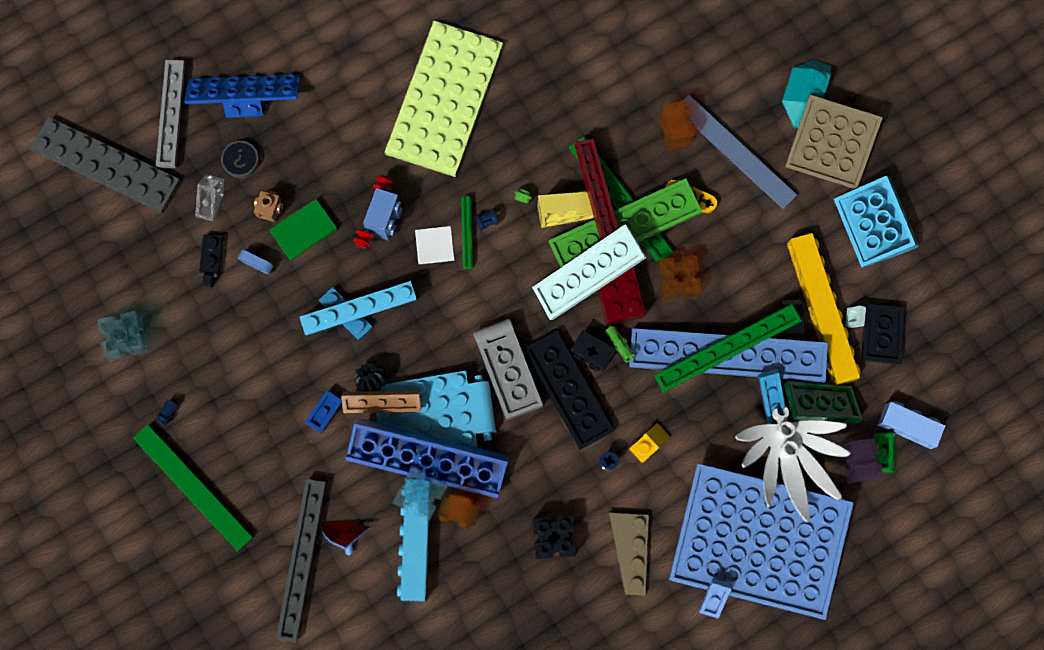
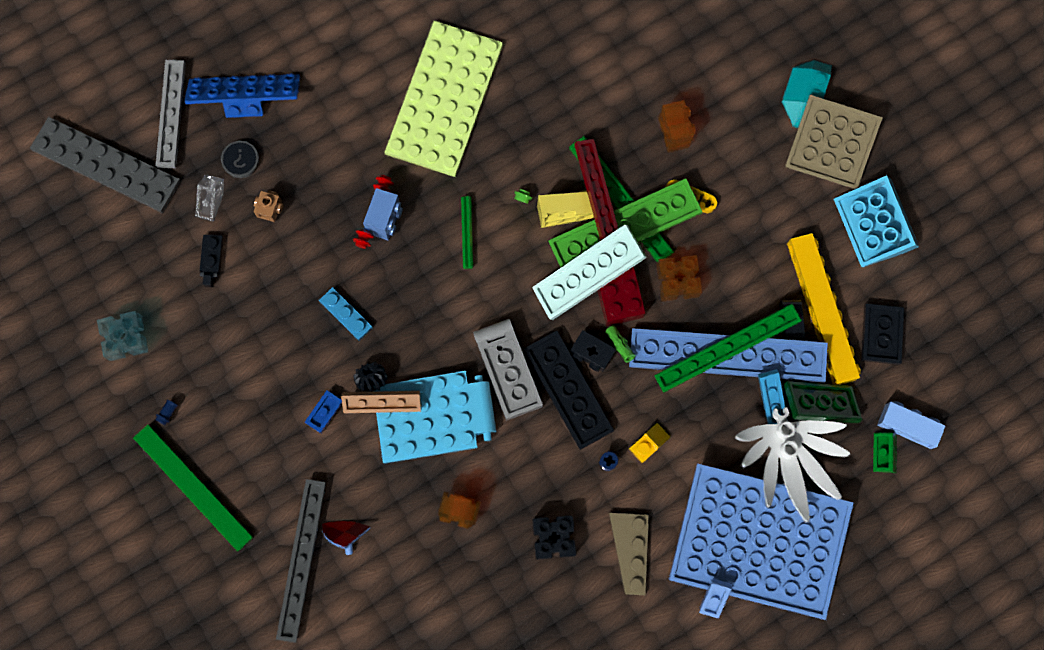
(255, 262): medium blue beam -> none
(303, 230): green tile -> none
(358, 308): medium azure arch -> none
(414, 554): medium azure brick -> none
(424, 505): clear light blue brick -> none
(433, 455): blue tile -> none
(434, 245): white sticker -> none
(481, 220): dark blue bush -> none
(739, 154): sand blue tile -> none
(855, 316): light aqua plate -> none
(862, 462): clear purple brick -> none

